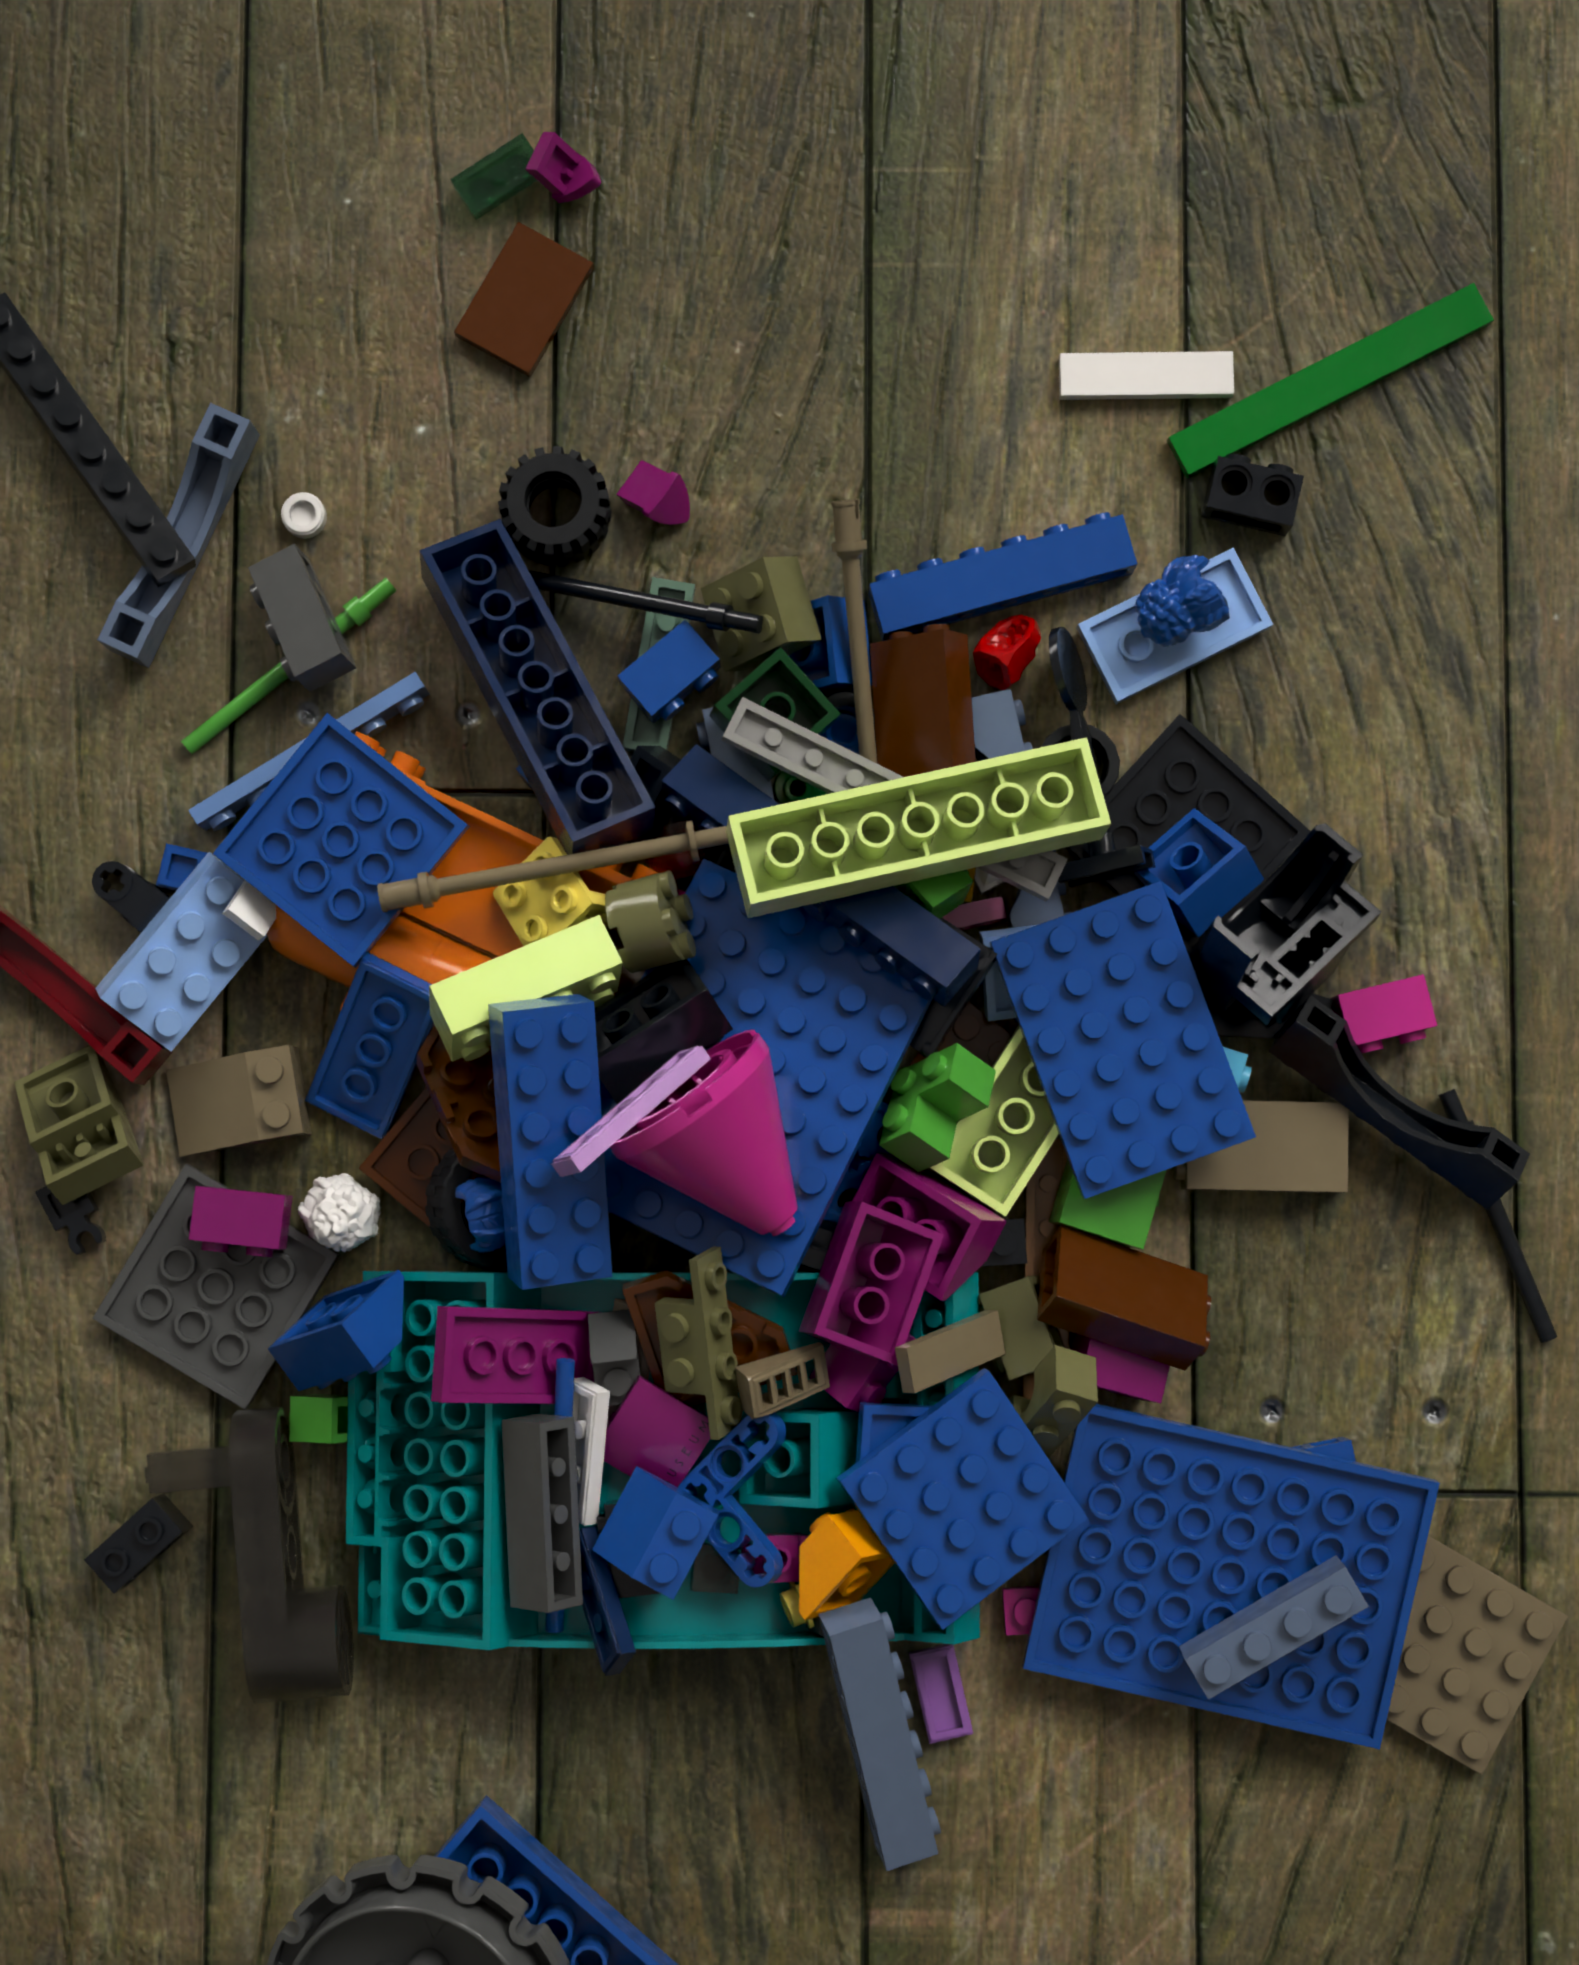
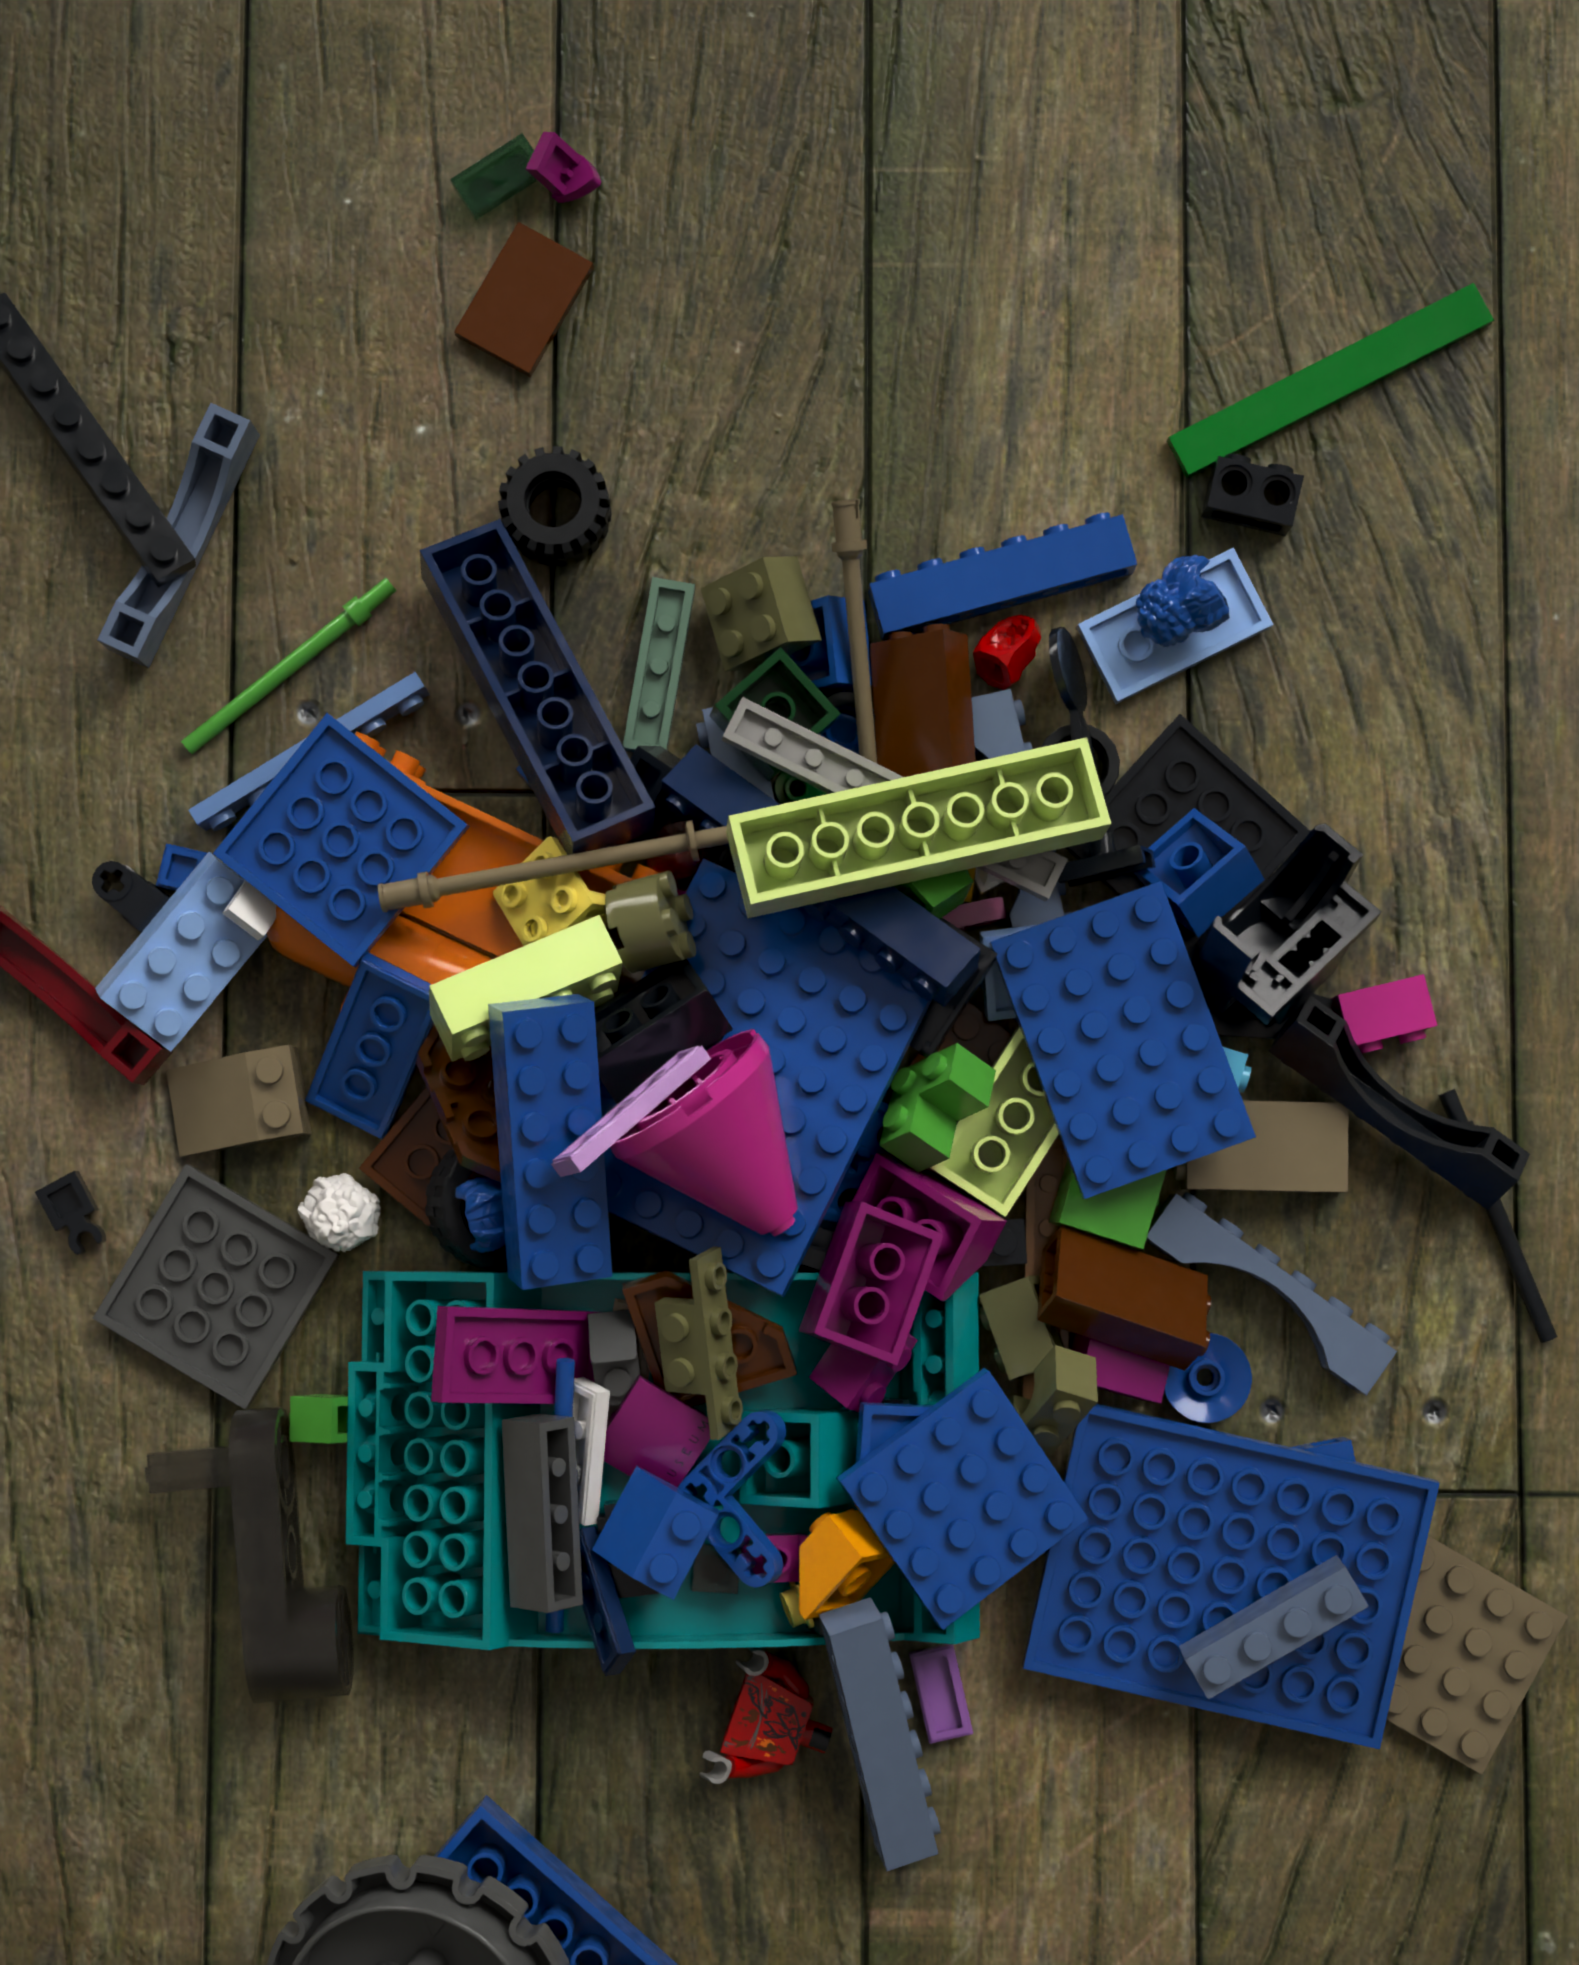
(77, 1125): olive slope -> none
(138, 1543): black brick -> none
(241, 1219): magenta brick -> none
(300, 618): dark grey brick -> none
(303, 515): white tile -> none
(344, 1334): blue slope -> none
(656, 494): magenta tile -> none
(670, 673): blue brick -> none
(716, 615): black bar -> none
(751, 1374): dark tan slope -> none
(767, 1721): none -> red torso
(949, 1351): dark tan tile -> none
(1018, 1608): dark pink plate -> none
(1146, 375): white tile -> none
(1224, 1393): none -> blue dish
(1343, 1346): none -> sand blue arch

